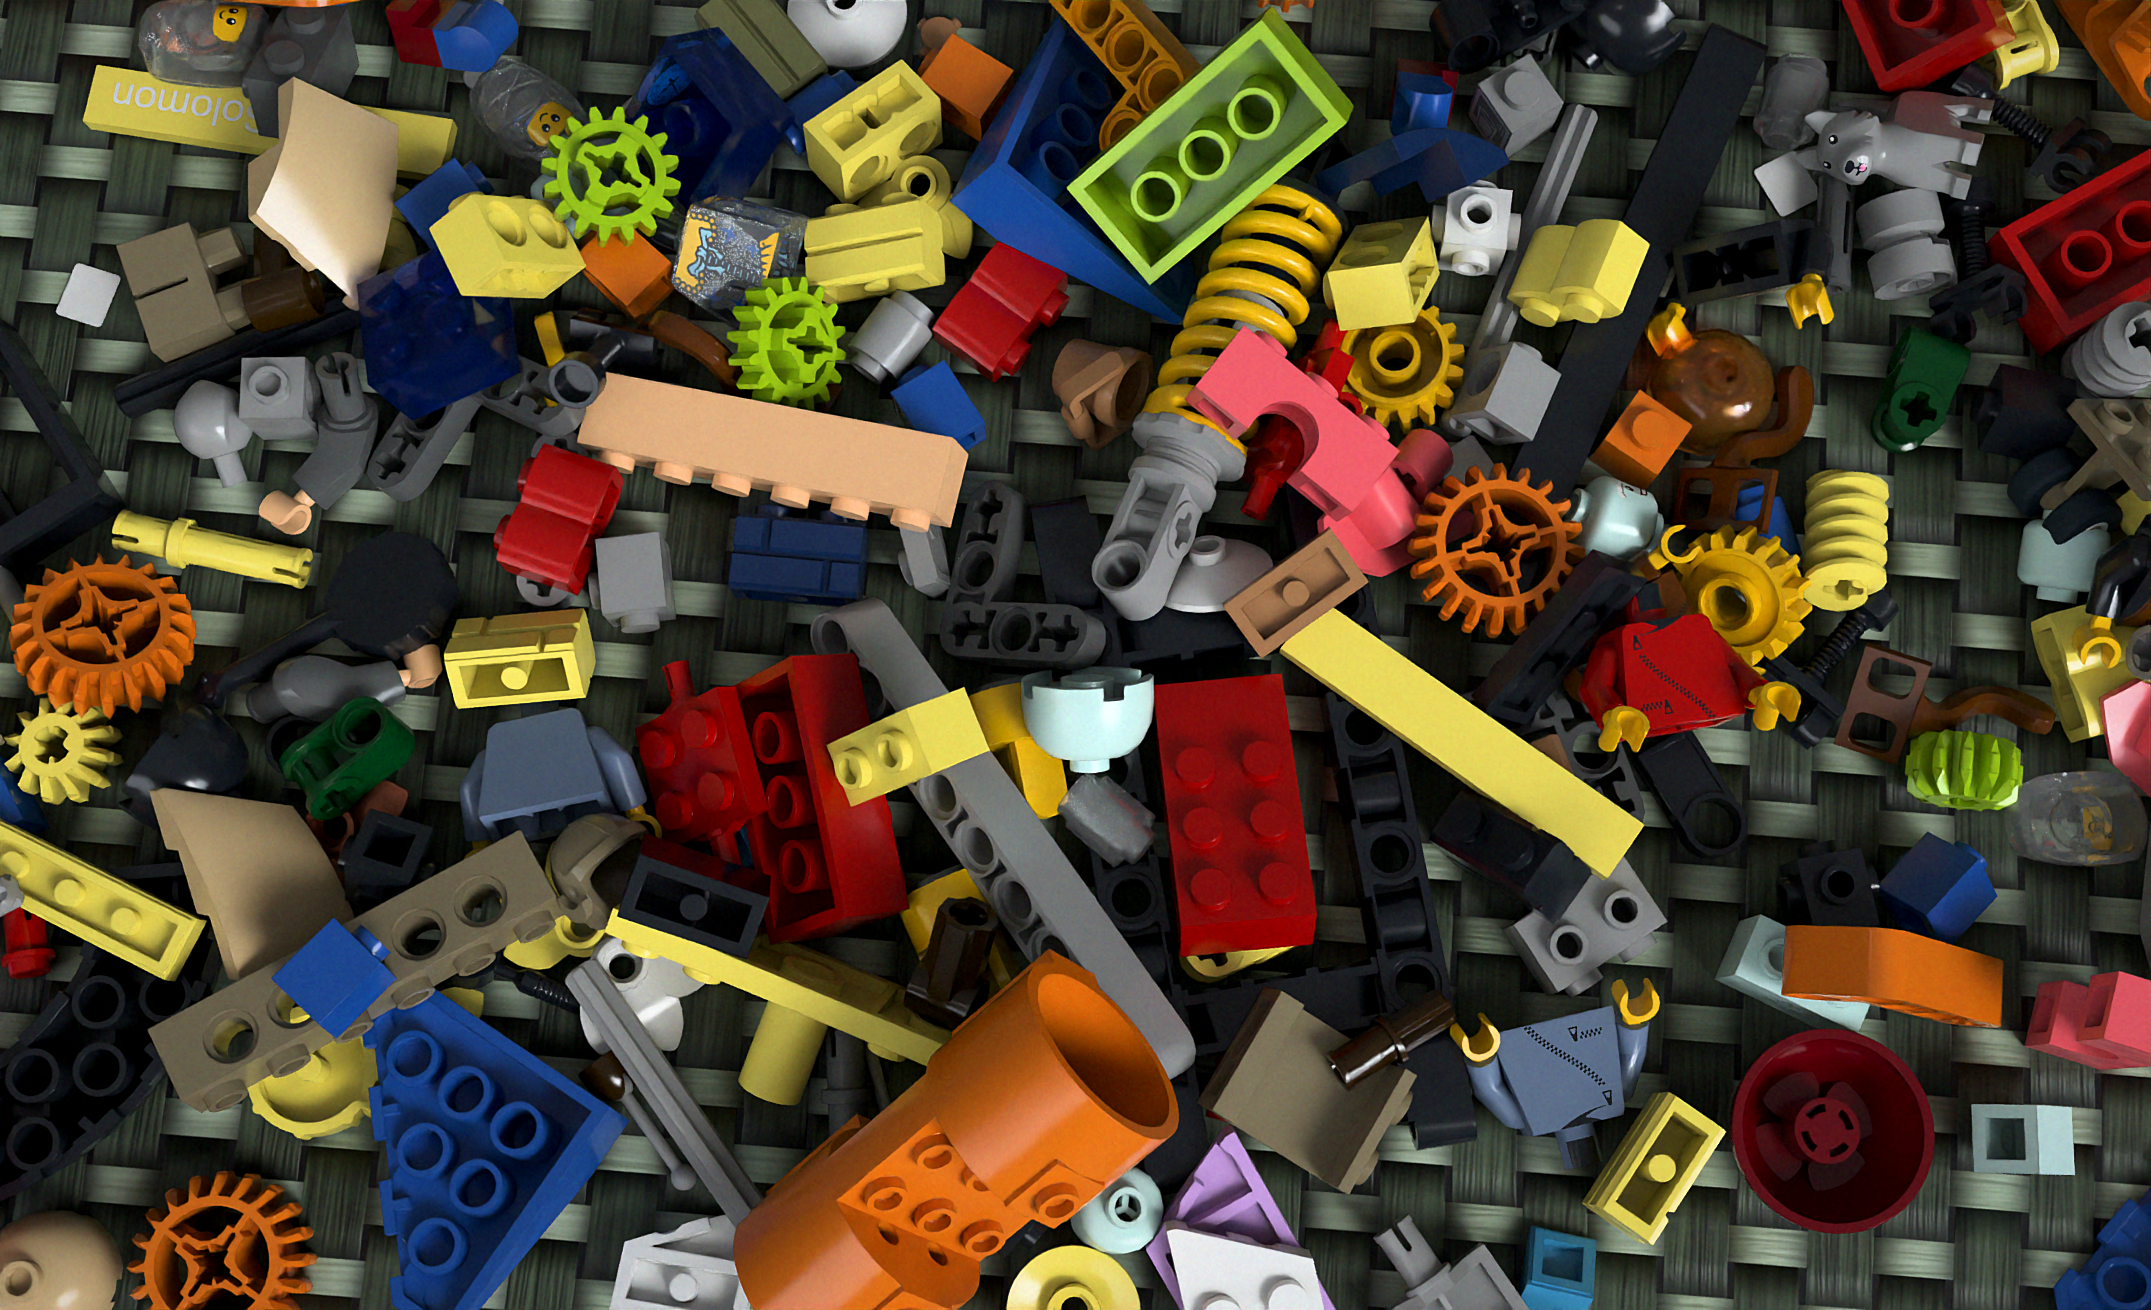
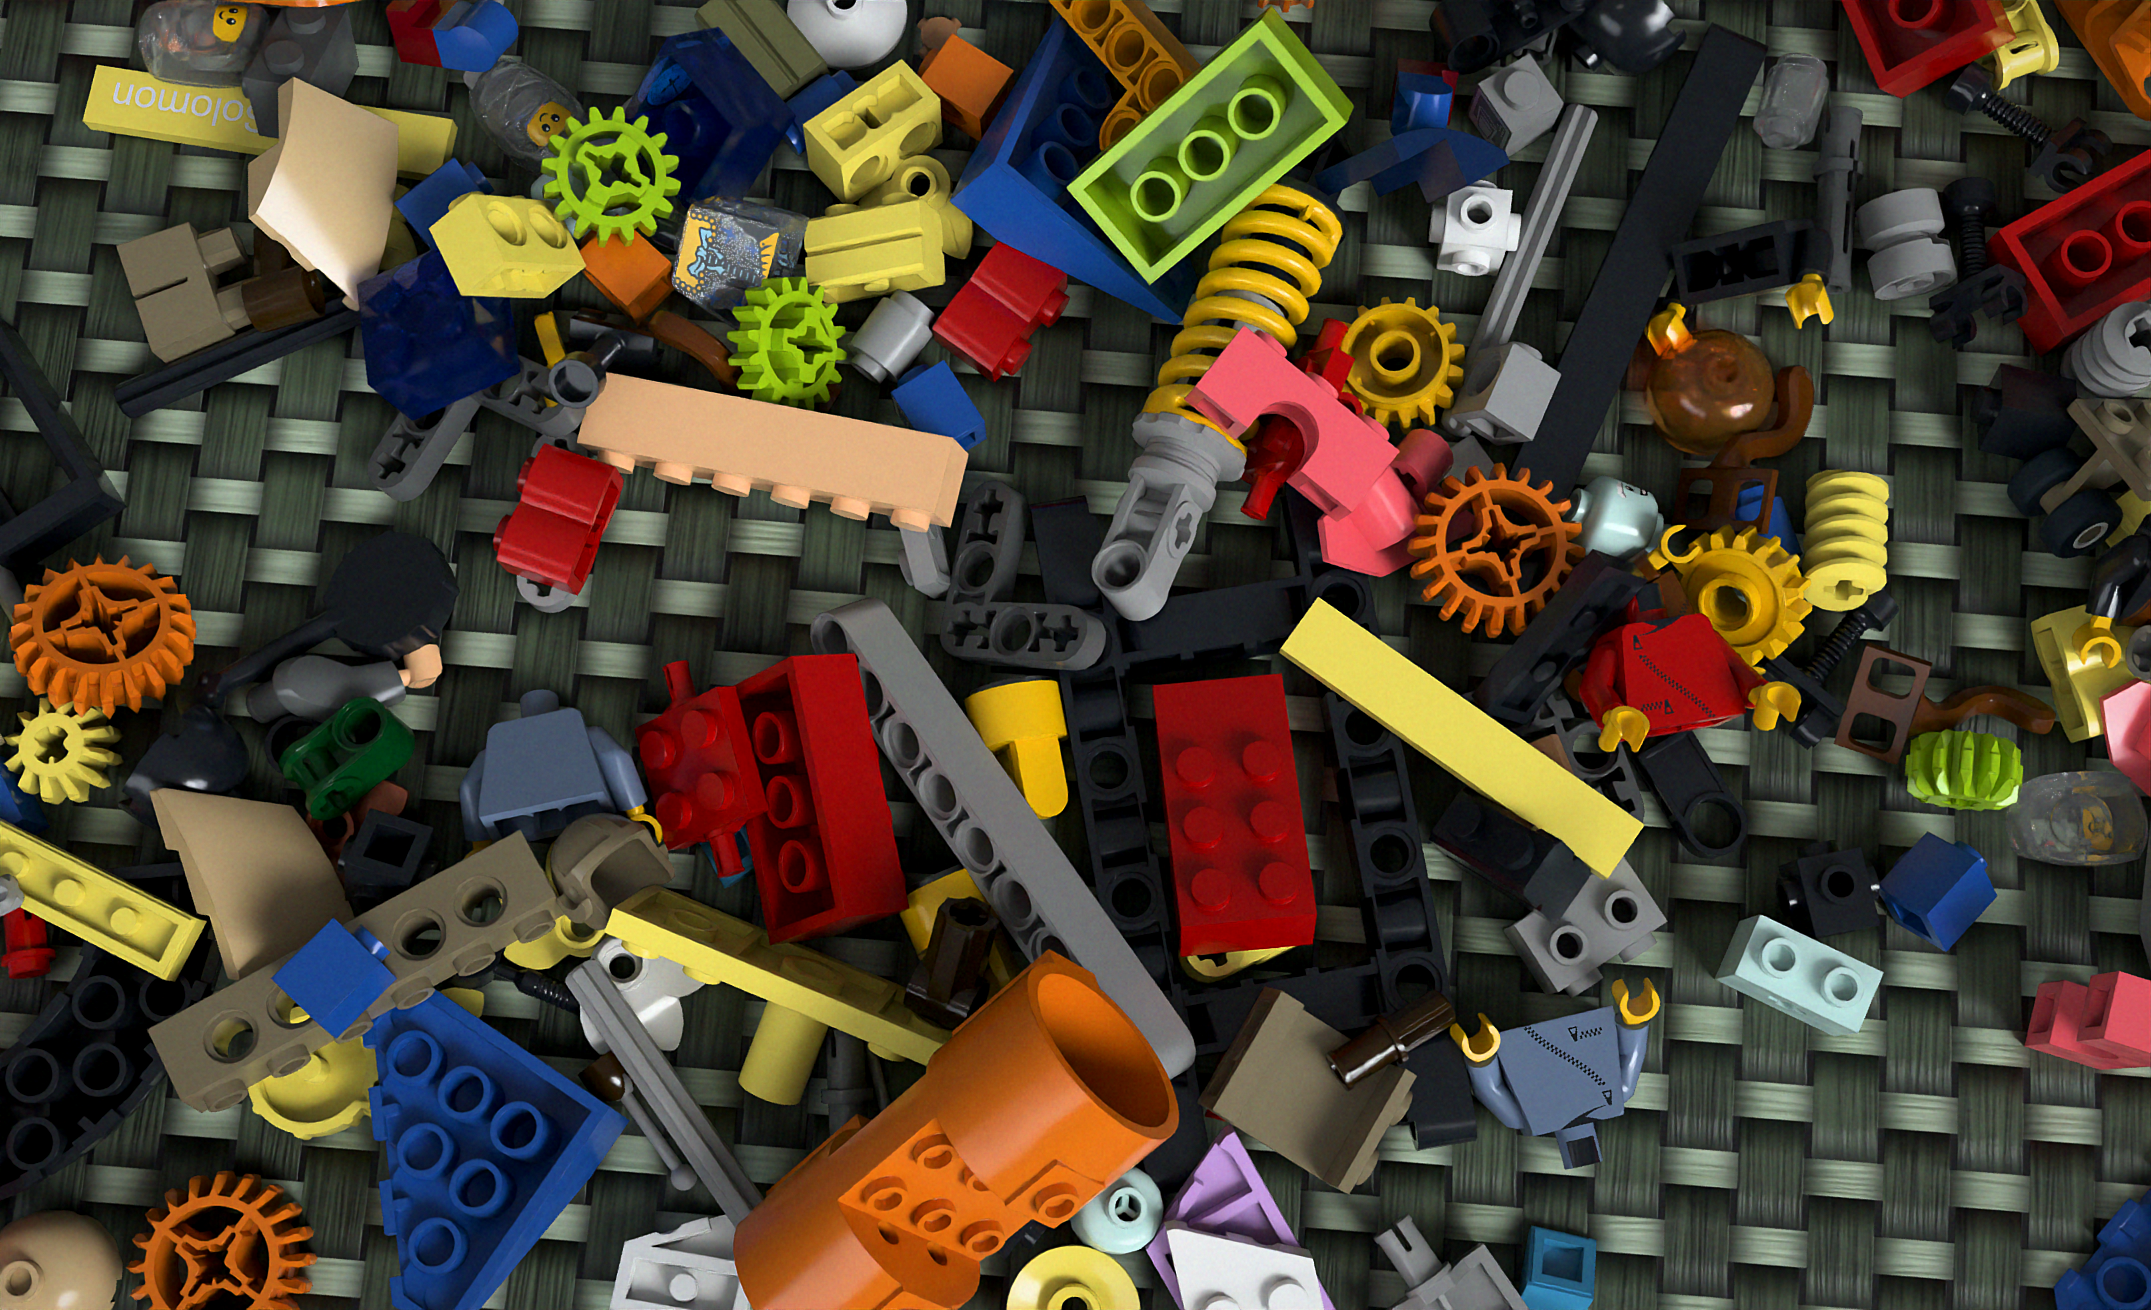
(88, 295): white sticker -> none
(187, 544): light yellow pin -> none
(211, 428): light grey piece -> none
(280, 397): light grey brick -> none
(343, 451): dark grey arm -> none
(520, 658): light yellow brick -> none
(633, 582): light grey brick -> none
(695, 896): black brick -> none
(798, 558): dark blue brick -> none
(907, 746): light yellow brick -> none
(1088, 714): light aqua cylinder -> none
(1103, 383): medium nougat piece -> none
(1108, 819): clear brick -> none
(1214, 572): white dish -> none
(1295, 592): medium nougat plate -> none
(1382, 274): light yellow brick -> none
(1578, 272): light yellow brick -> none
(1640, 441): orange brick -> none
(1653, 1167): light yellow brick -> none
(1787, 184): white sticker -> none
(1867, 1140): dark red piece -> none
(1893, 973): orange beam -> none
(1900, 140): light grey animal -> none
(1918, 383): dark green piece -> none
(2022, 1139): light aqua brick -> none
(2061, 568): light aqua head -> none

